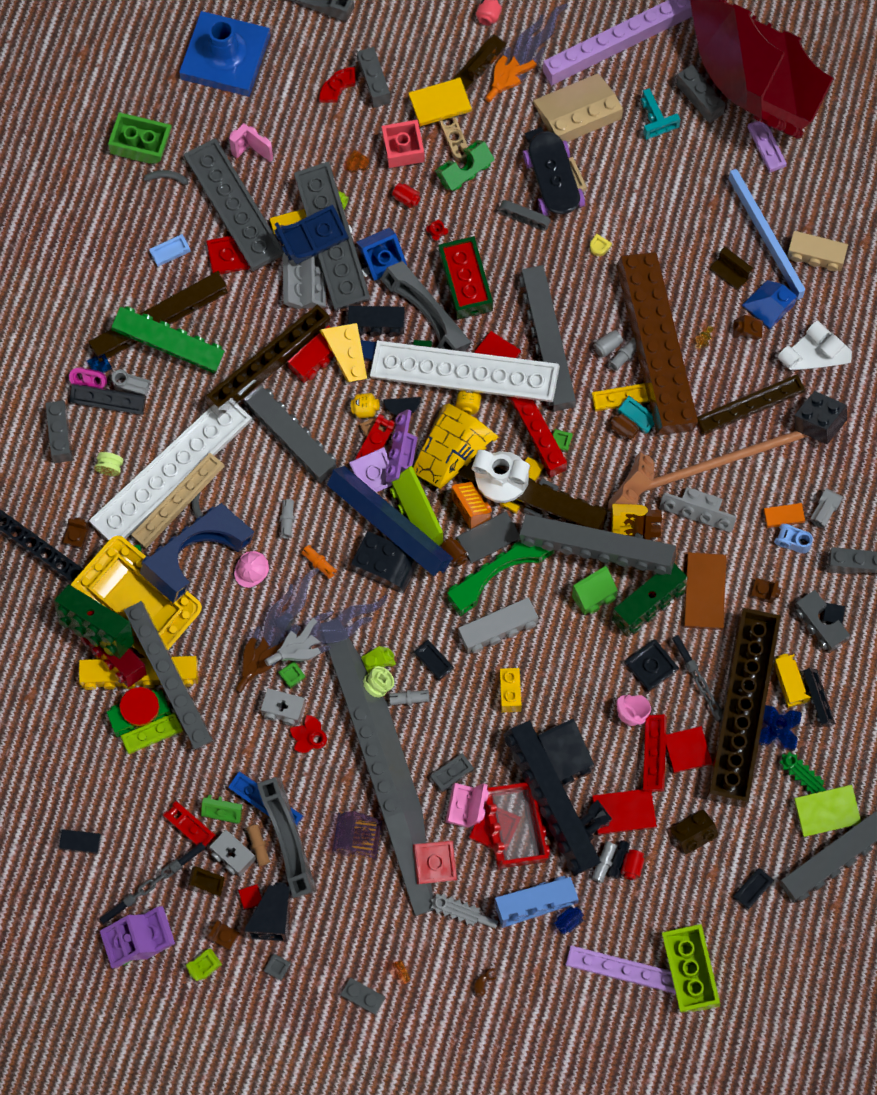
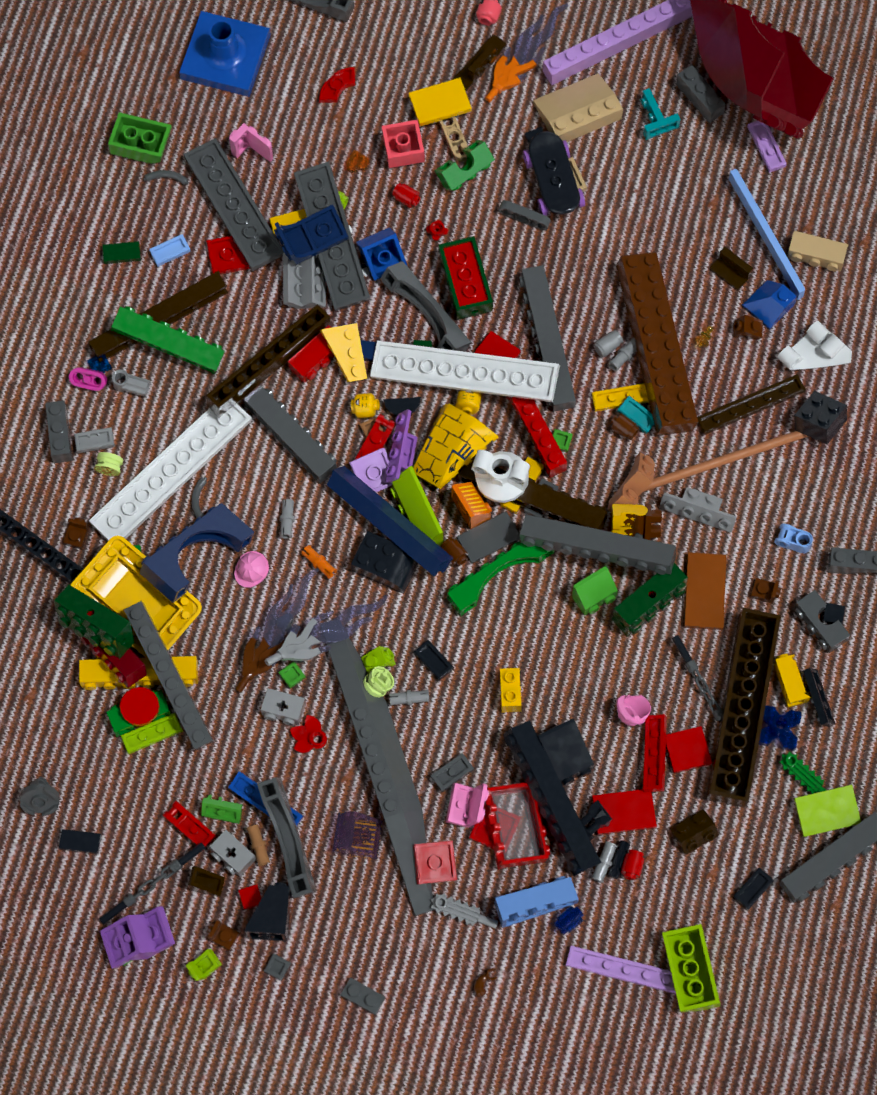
(39, 798): none -> dark grey tile
(94, 440): none -> light grey plate
(107, 398): black tile -> none
(121, 252): none -> dark green tile
(177, 500): tan plate -> none
(374, 77): dark grey arch -> none
(378, 319): black brick -> none
(401, 971): clear orange tile -> none
(498, 625): light grey brick -> none
(599, 246): light yellow tile -> none
(651, 665): black tile -> none
(785, 514): orange tile -> none
(827, 505): light grey piece -> none

